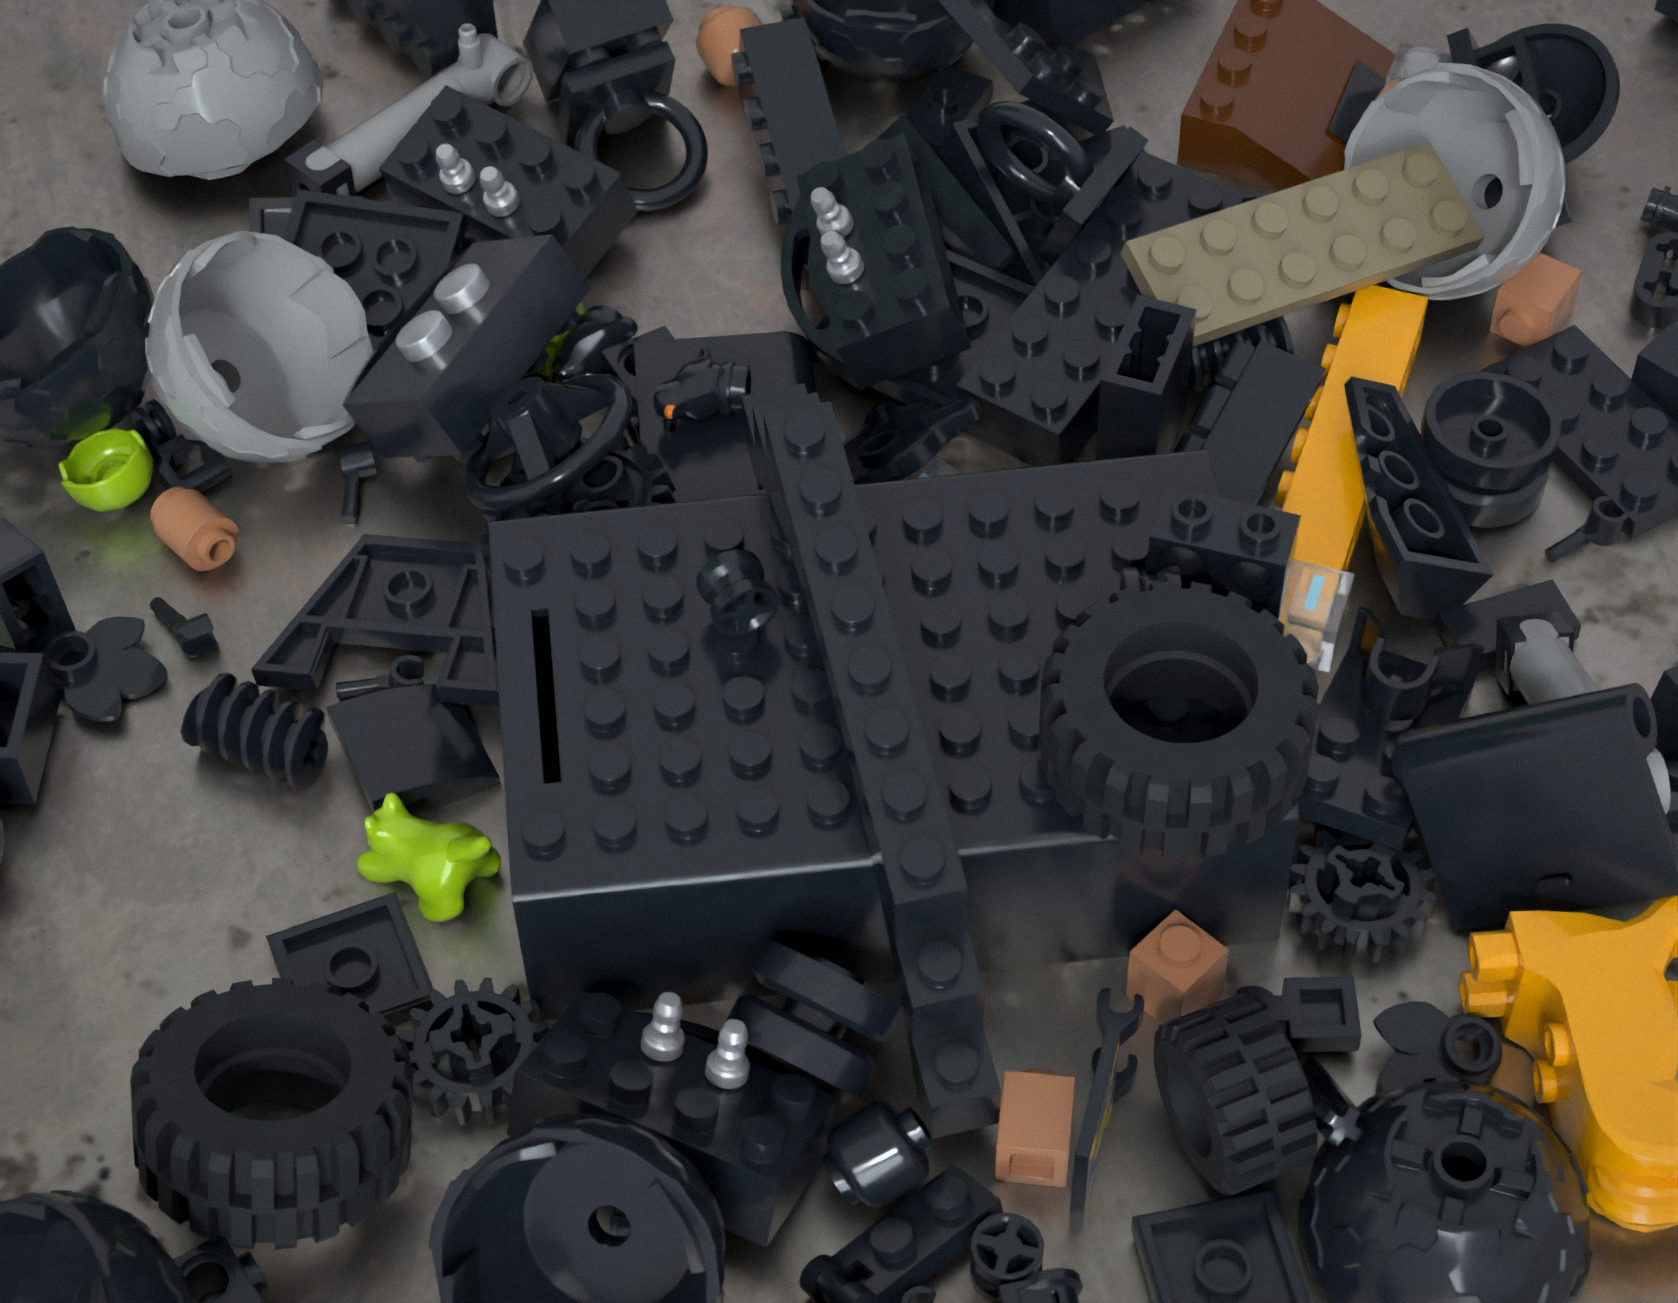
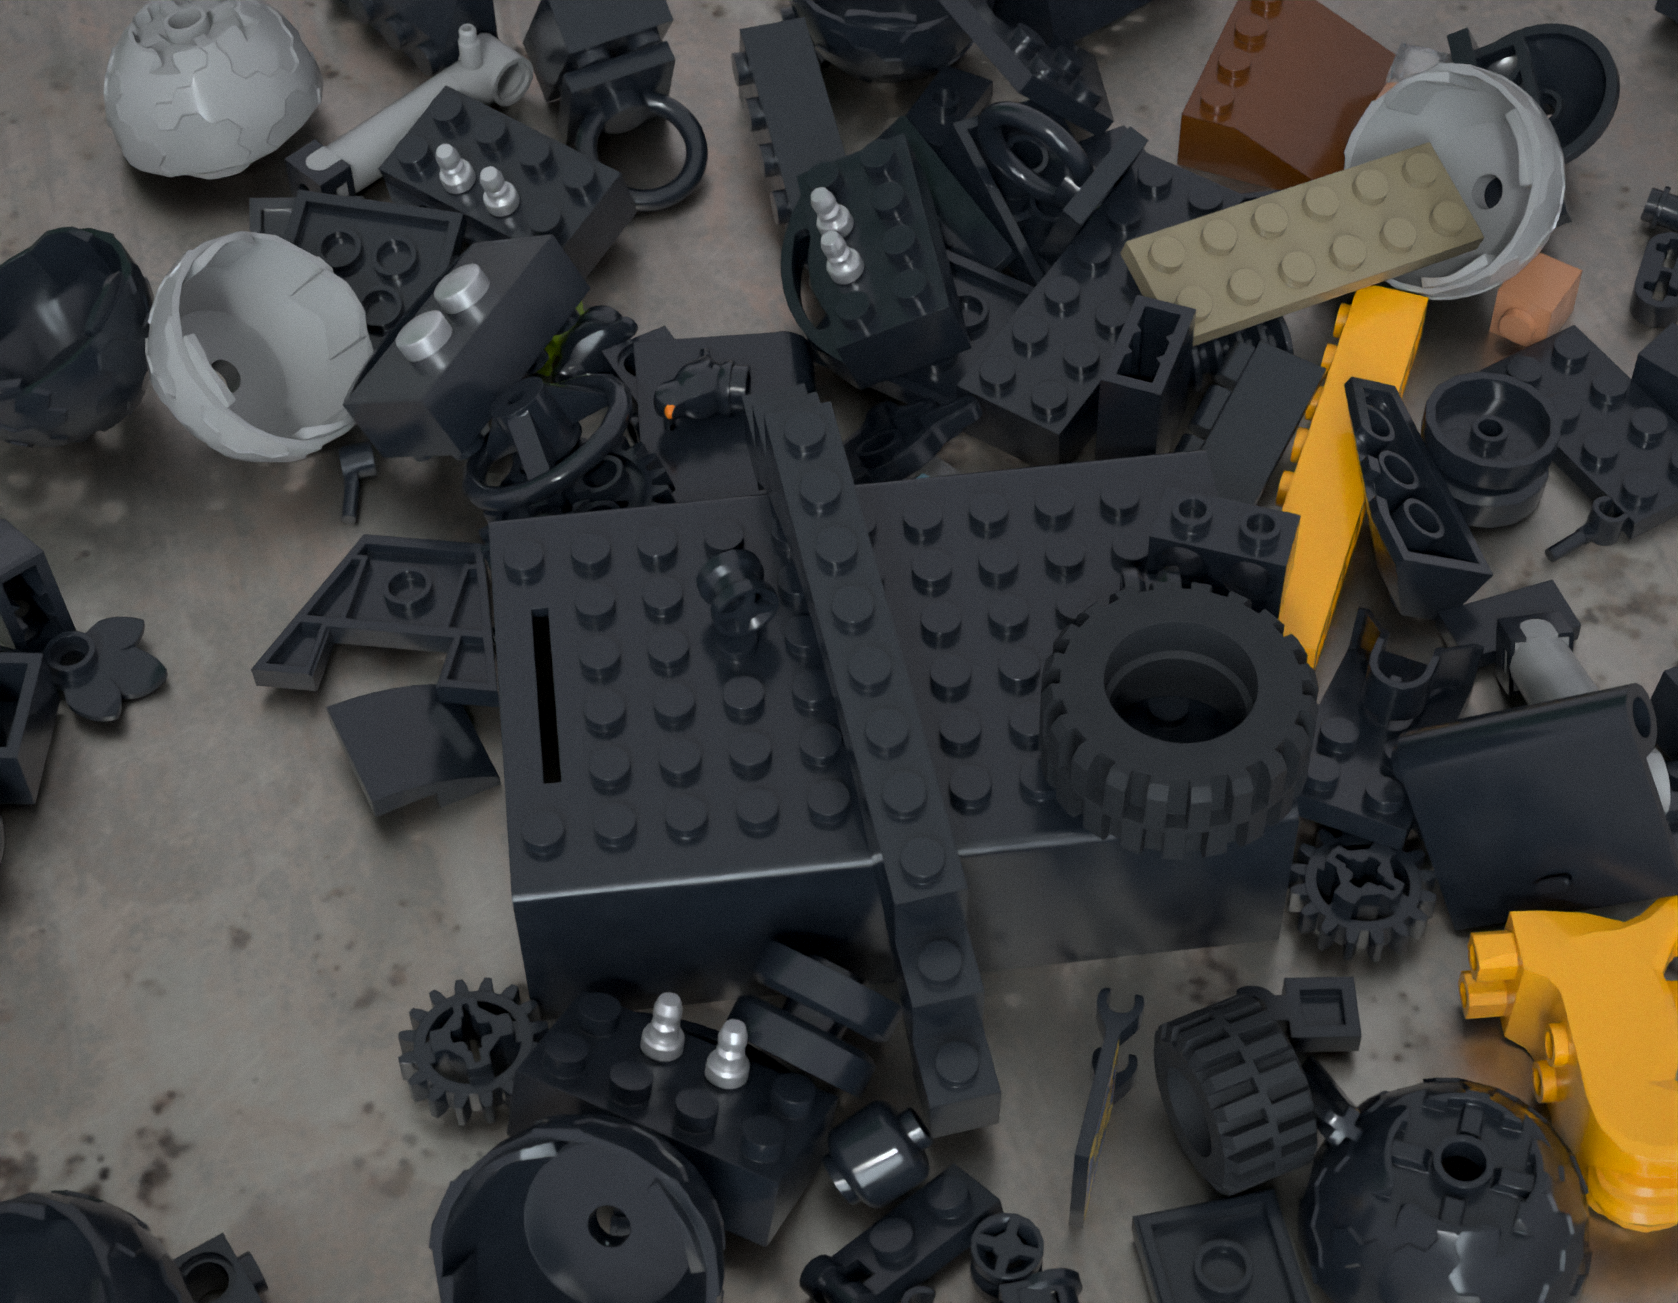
(108, 470): lime hair -> none
(177, 449): black piece -> none
(193, 634): black hand -> none
(194, 528): nougat brick -> none
(257, 730): black piece -> none
(272, 1176): black tyre -> none
(360, 953): black tile -> none
(404, 671): black hand -> none
(427, 855): lime animal -> none
(720, 38): nougat head -> none
(1034, 1127): nougat brick -> none
(1176, 969): nougat brick -> none
(1317, 610): clear brick -> none
(1359, 93): black sticker -> none
(1426, 1042): black plate -> none

